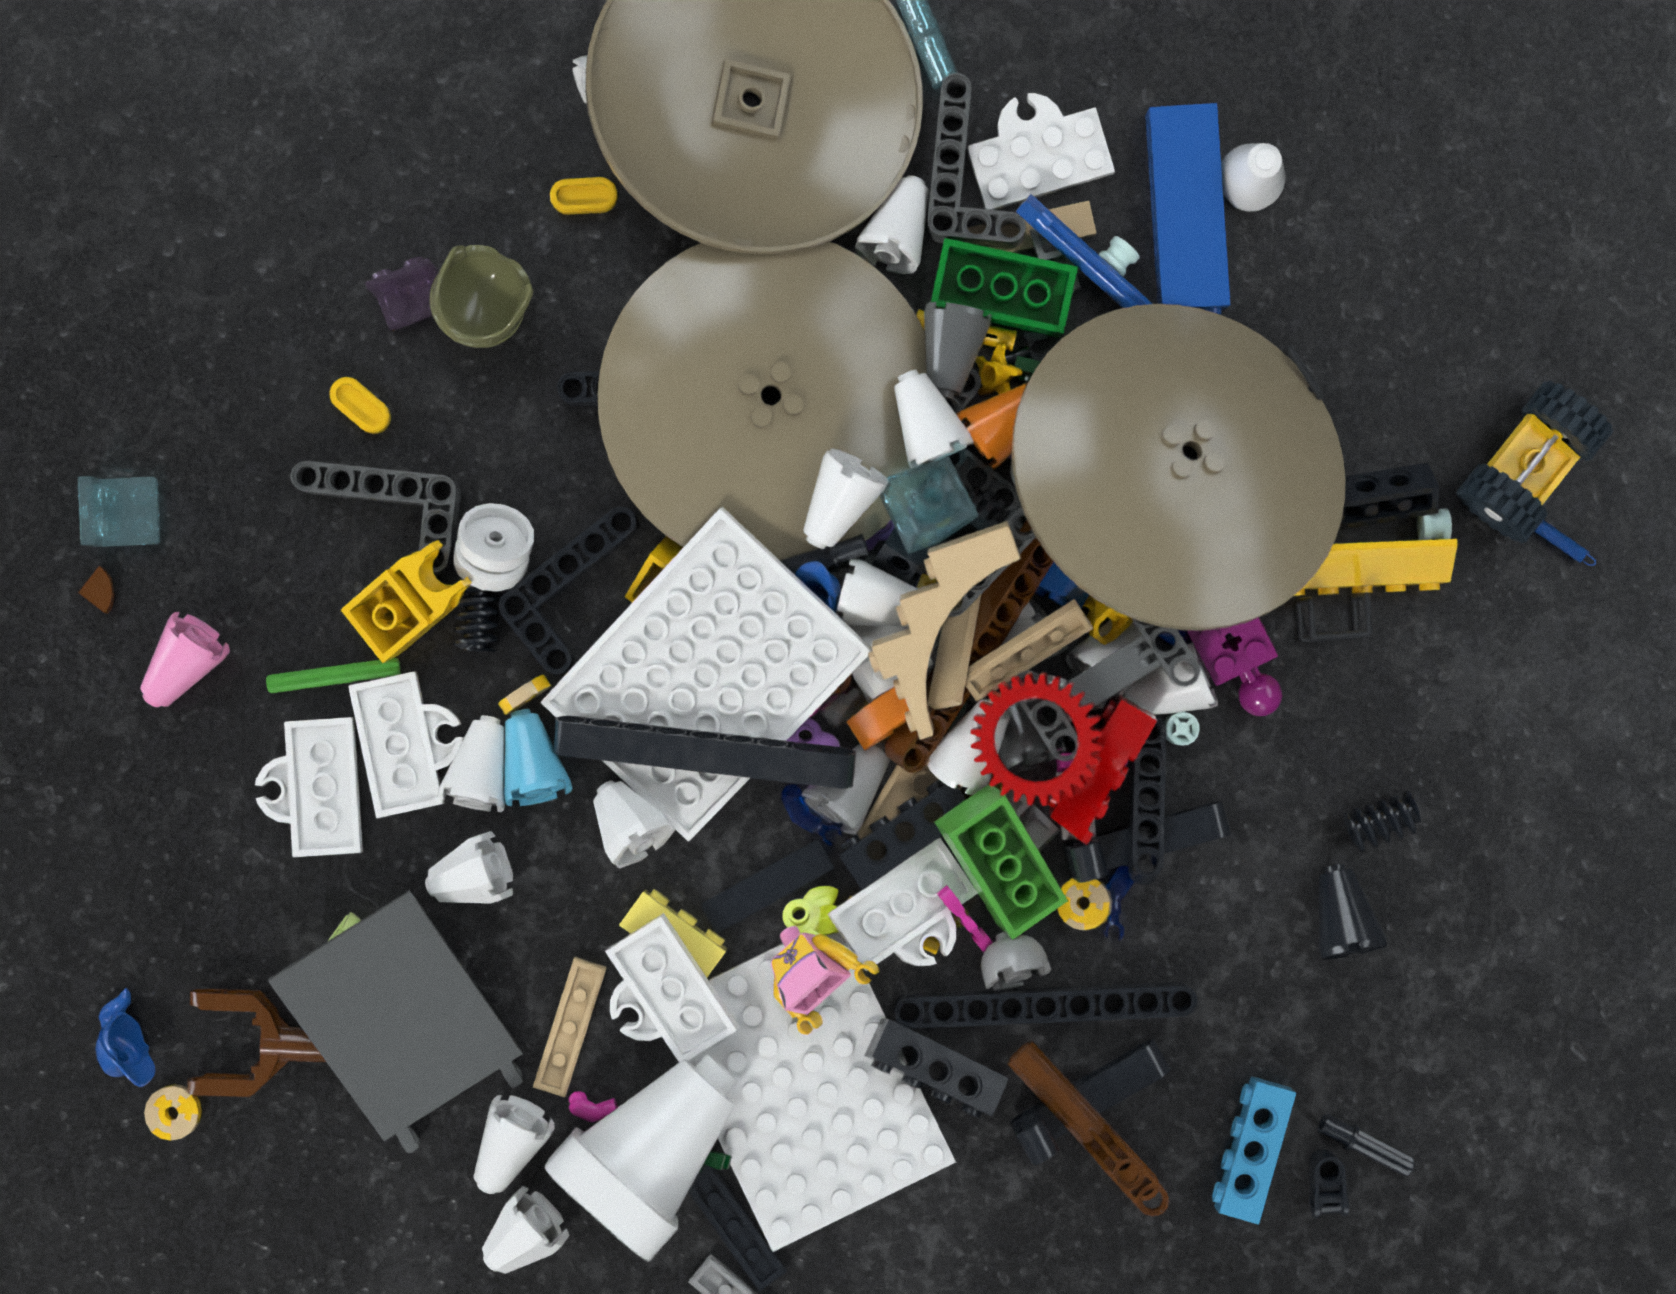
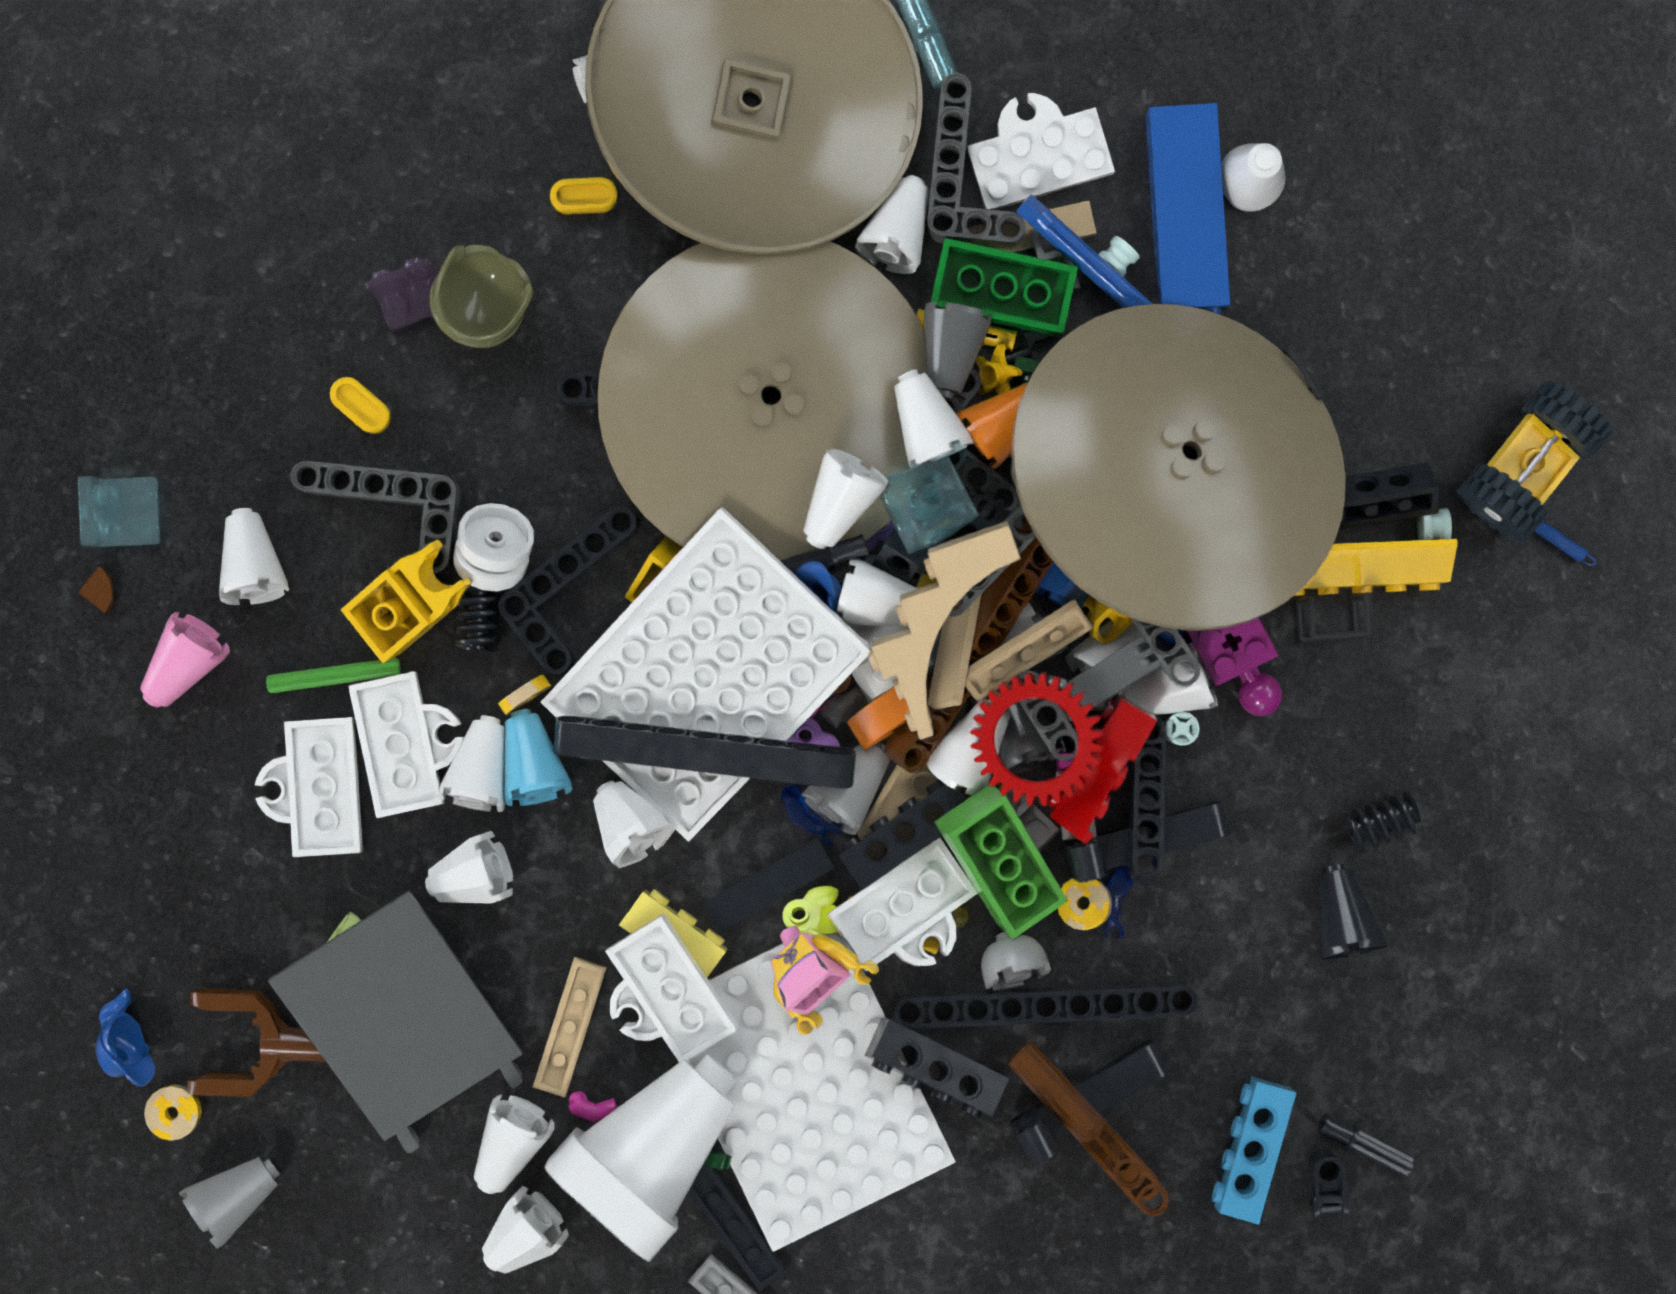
(230, 1197): none -> light grey cone
(249, 561): none -> white cone
(956, 907): dark pink piece -> none

